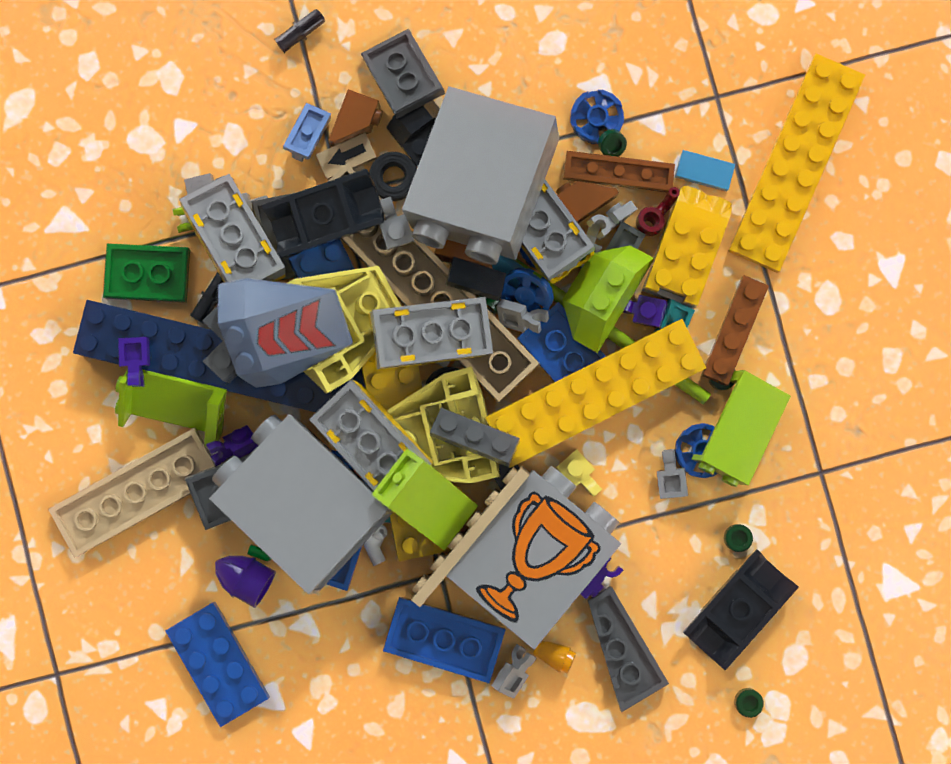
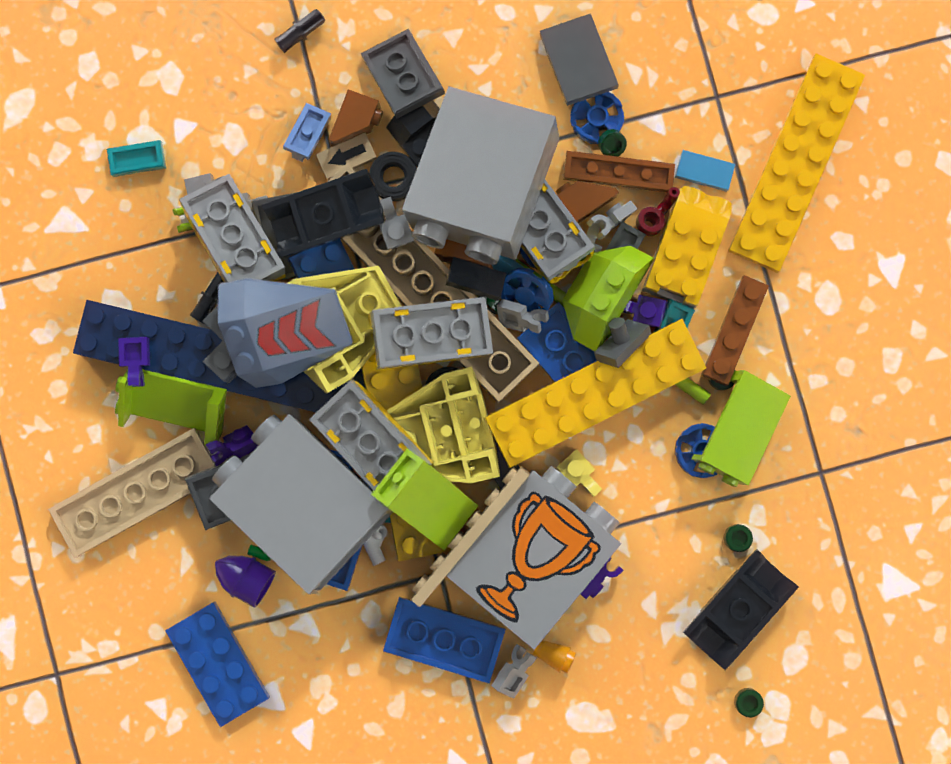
(136, 158): none -> teal tile
(146, 273): green tile -> none
(474, 437): dark grey plate -> none
(578, 59): none -> dark grey tile
(624, 340): none -> dark grey tile
(627, 657): dark grey wing -> none
(672, 480): light grey plate -> none

